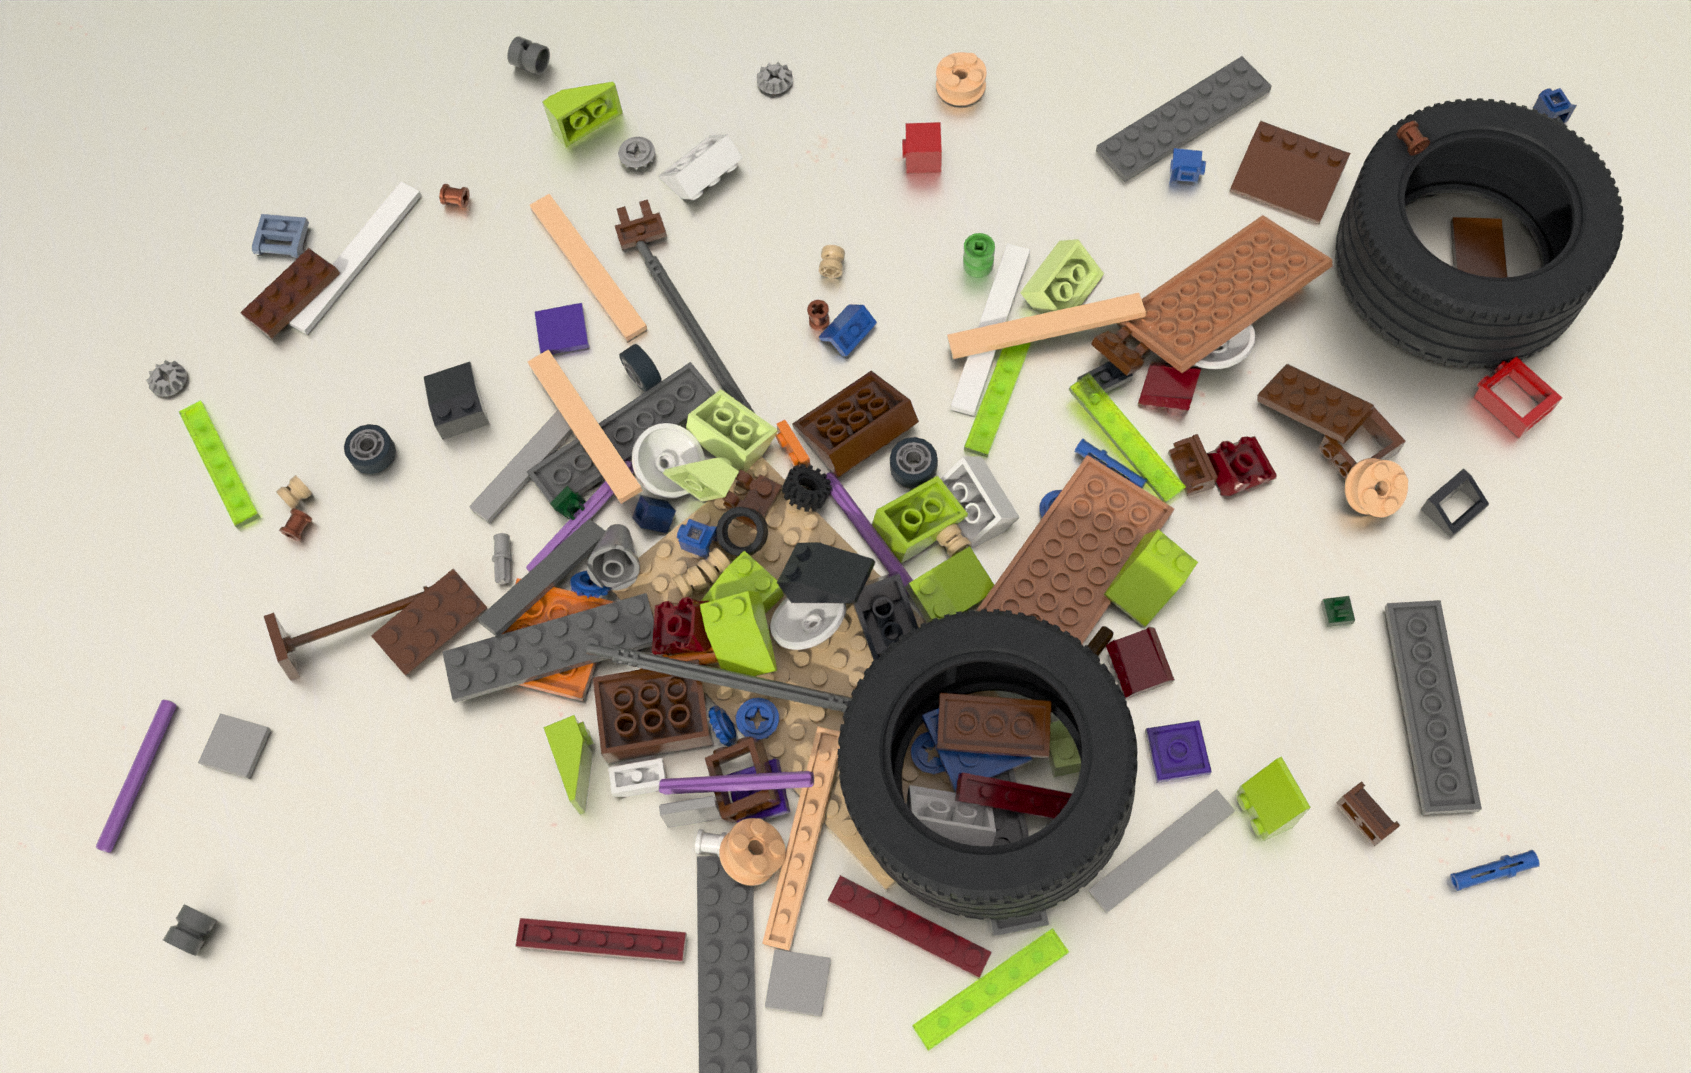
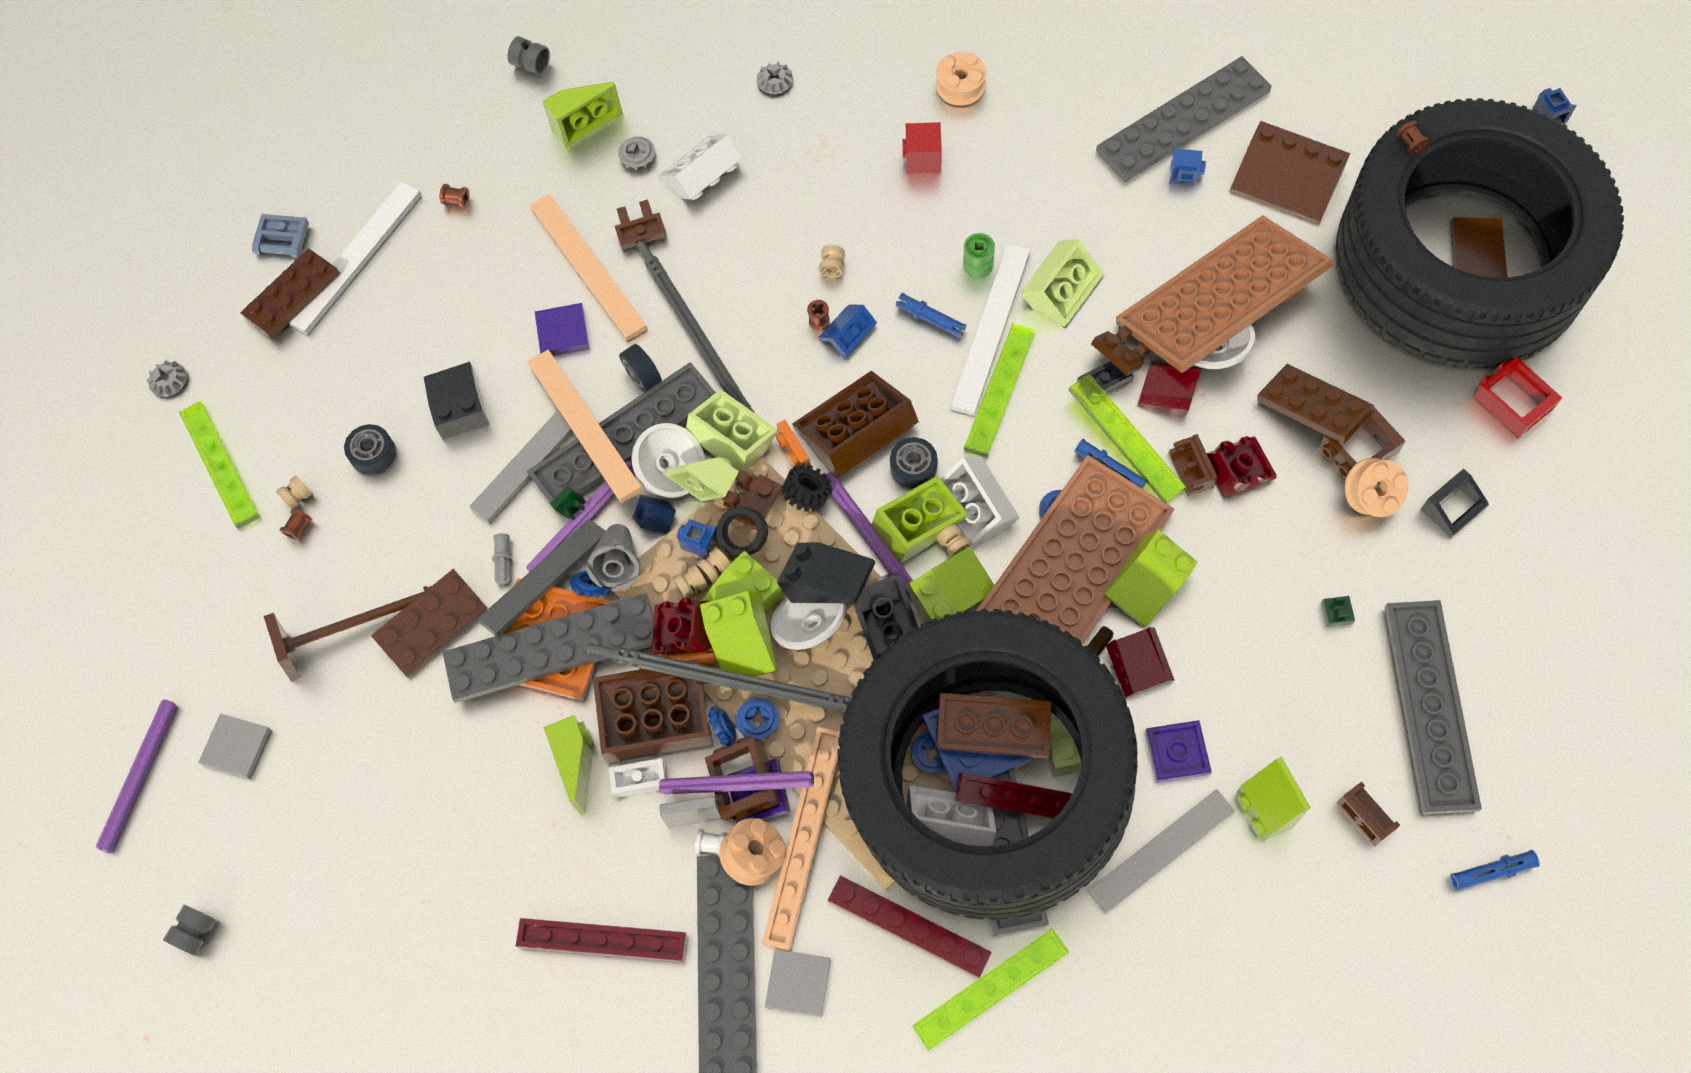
(929, 314): none -> blue pin
(1046, 325): light nougat tile -> none

